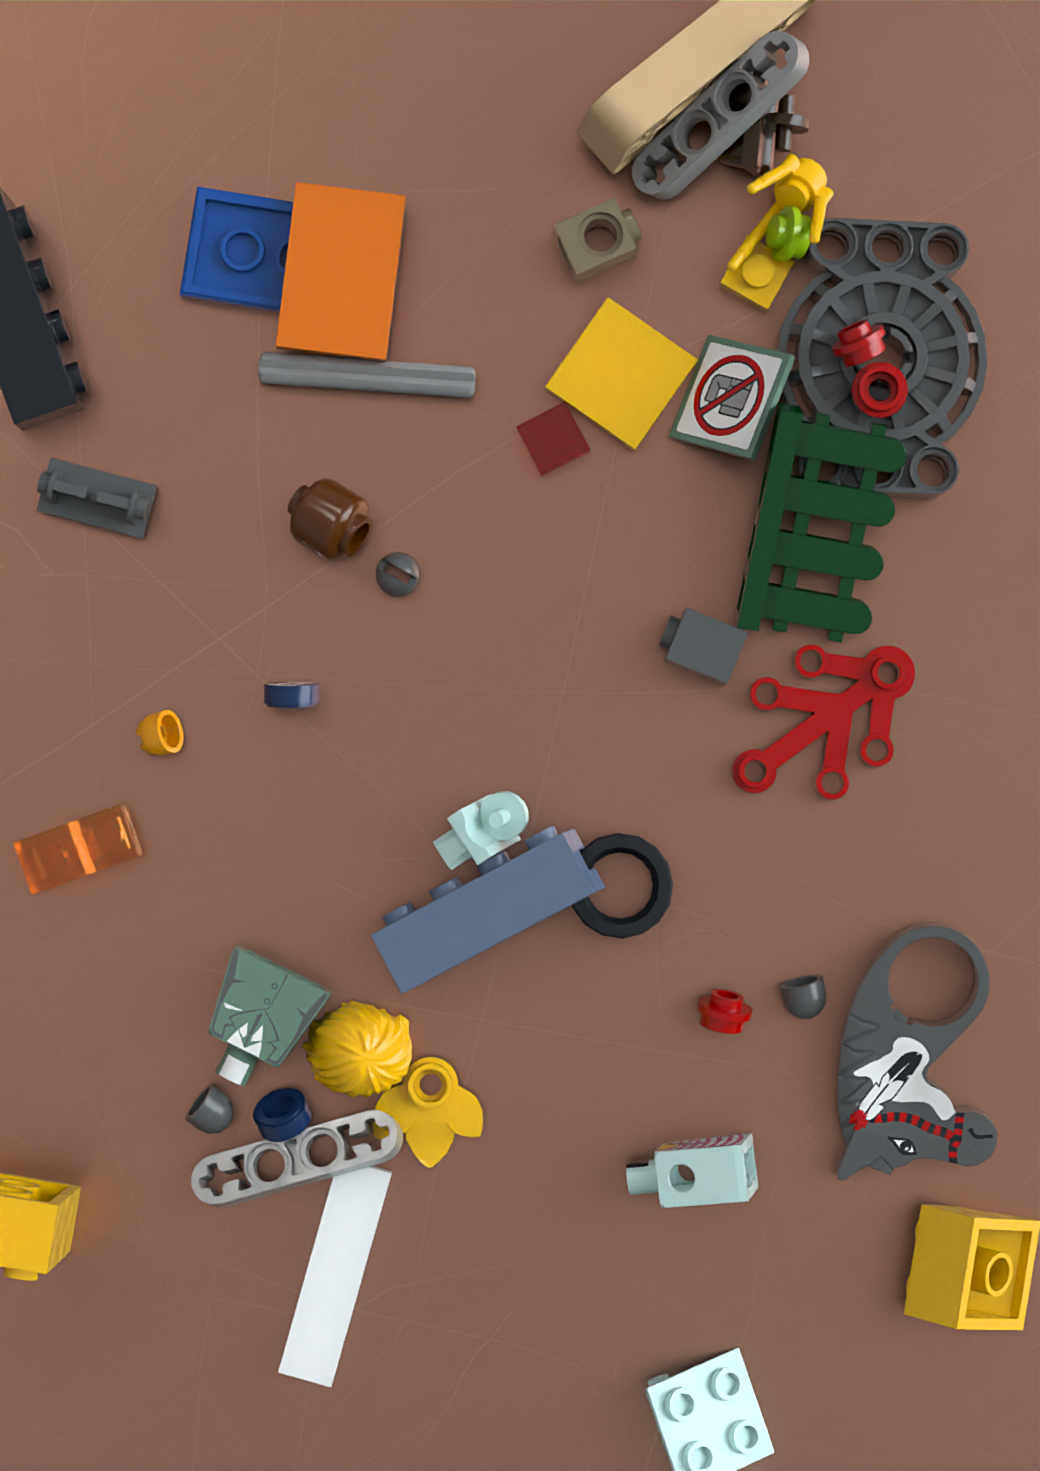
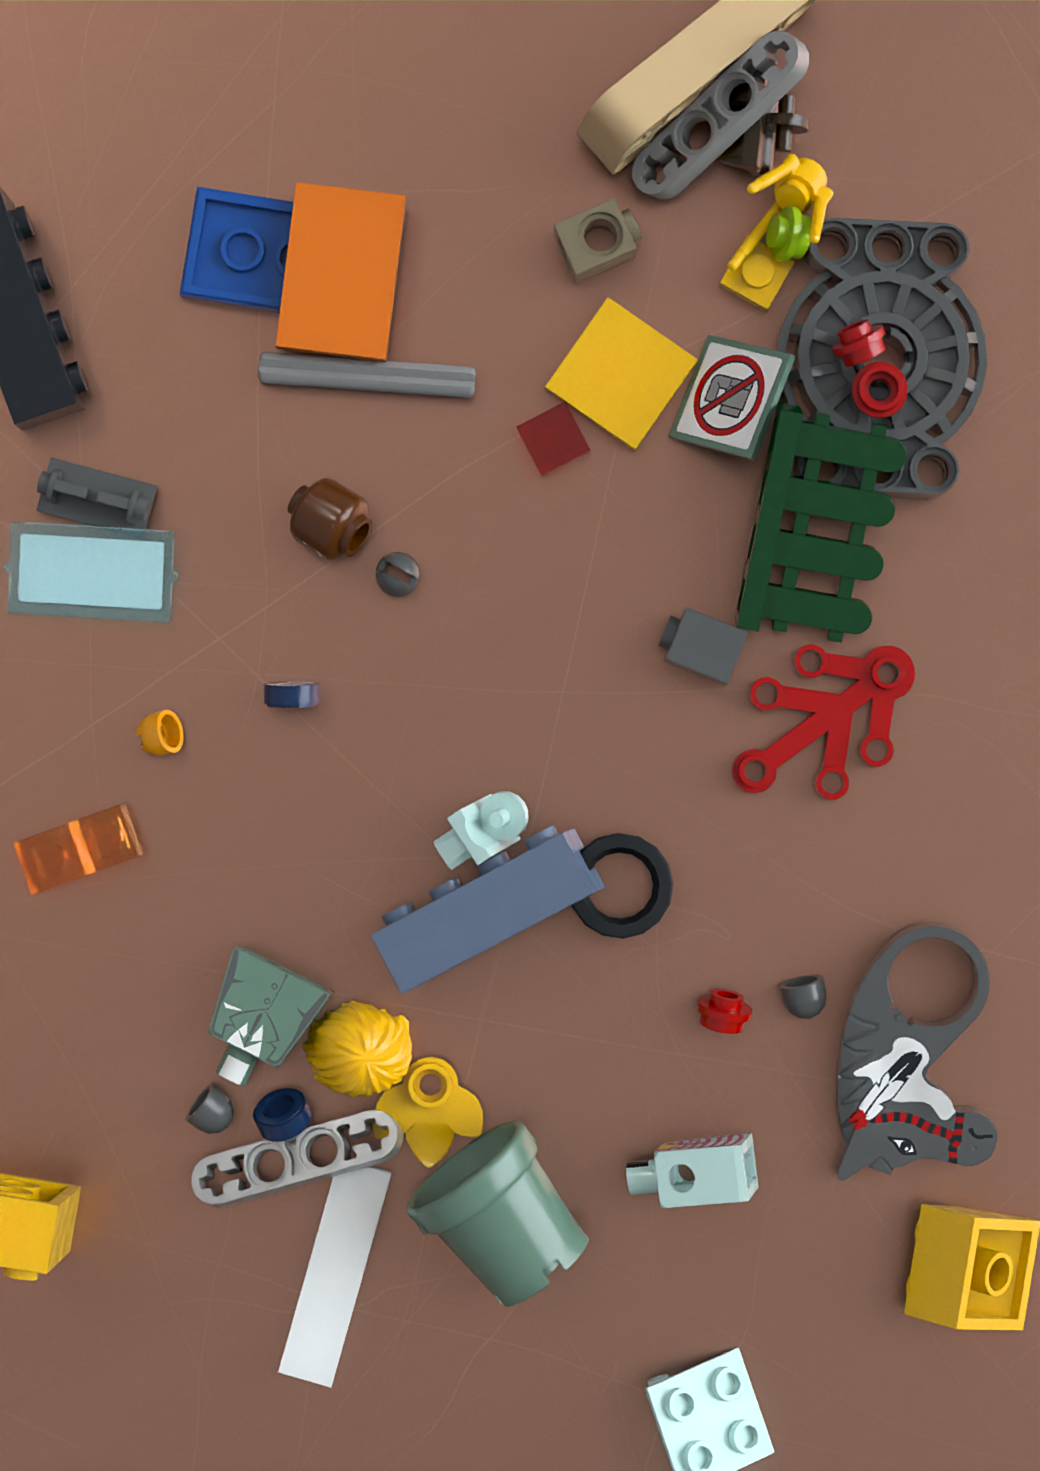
(90, 571): none -> clear light blue piece
(500, 1214): none -> sand green piece

